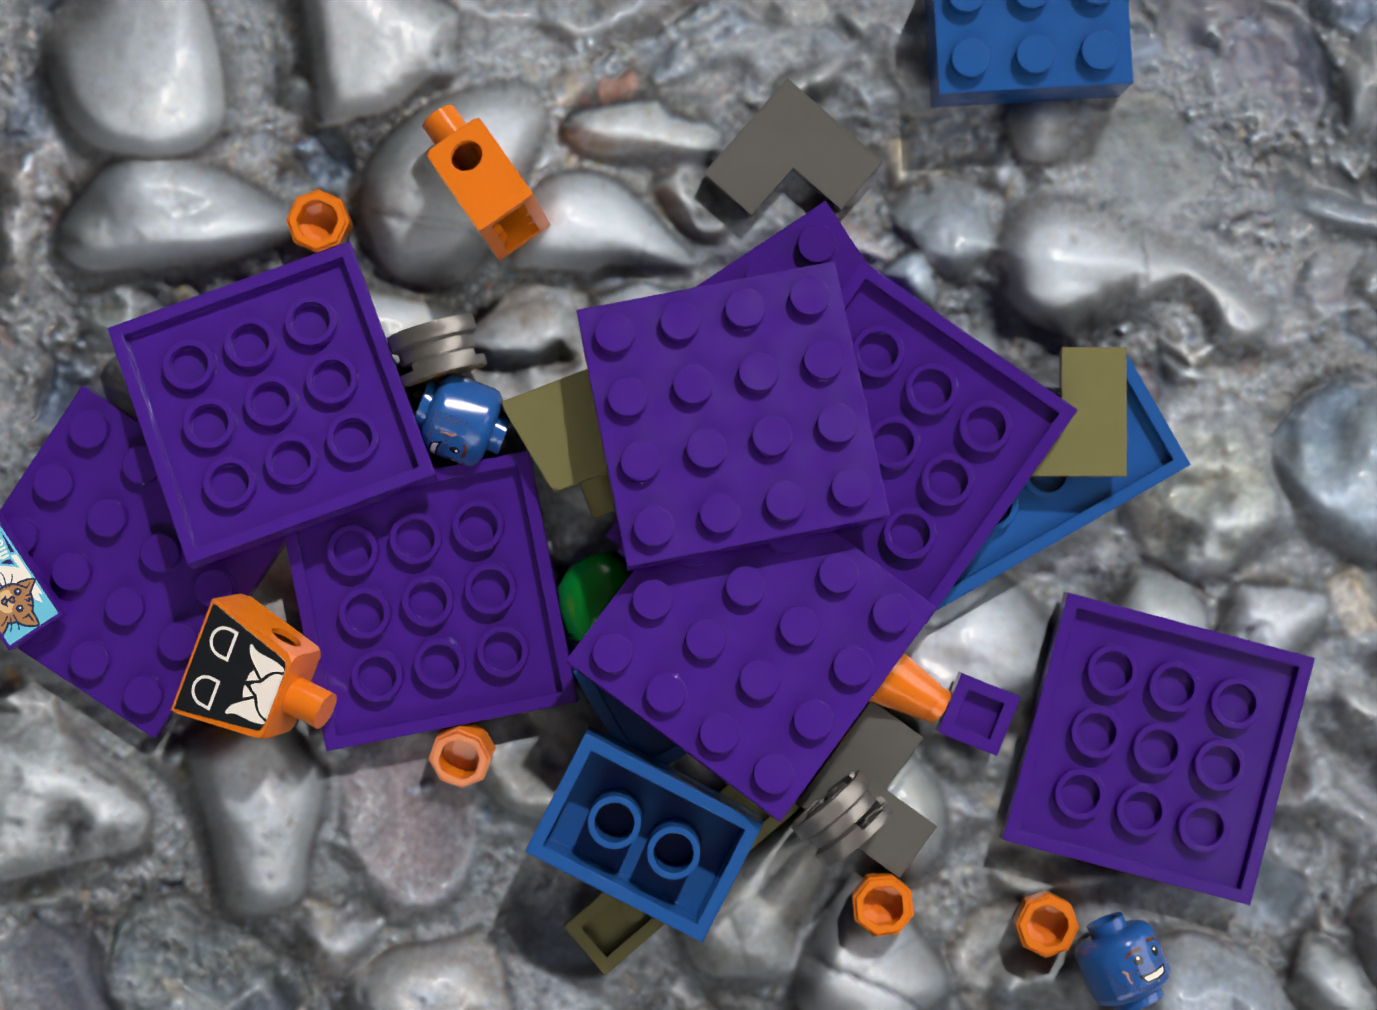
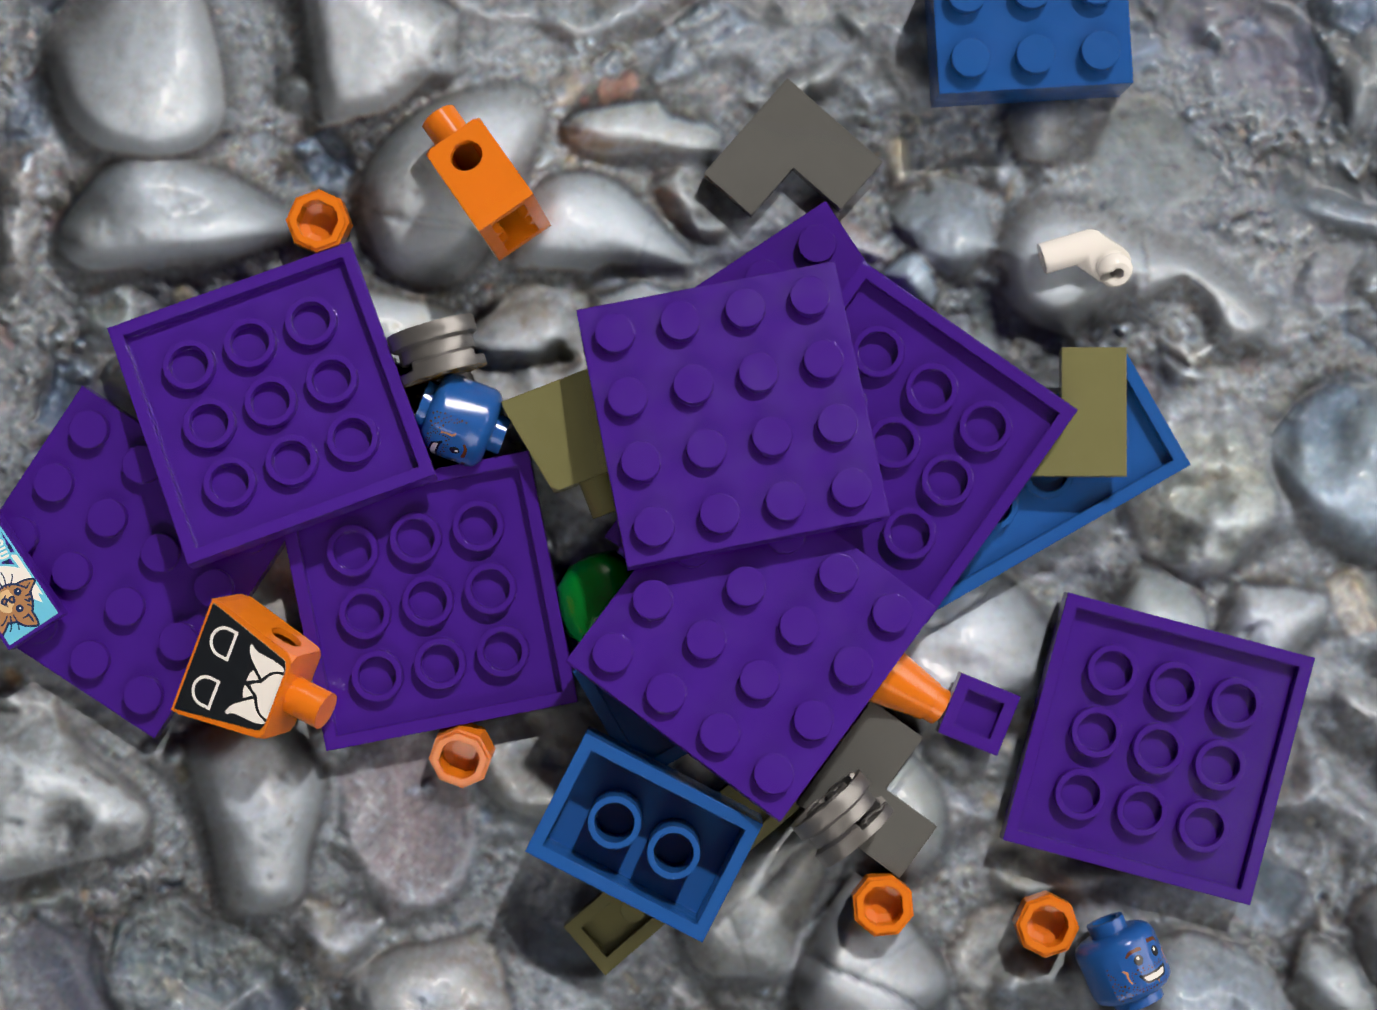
(1090, 252): none -> white arm

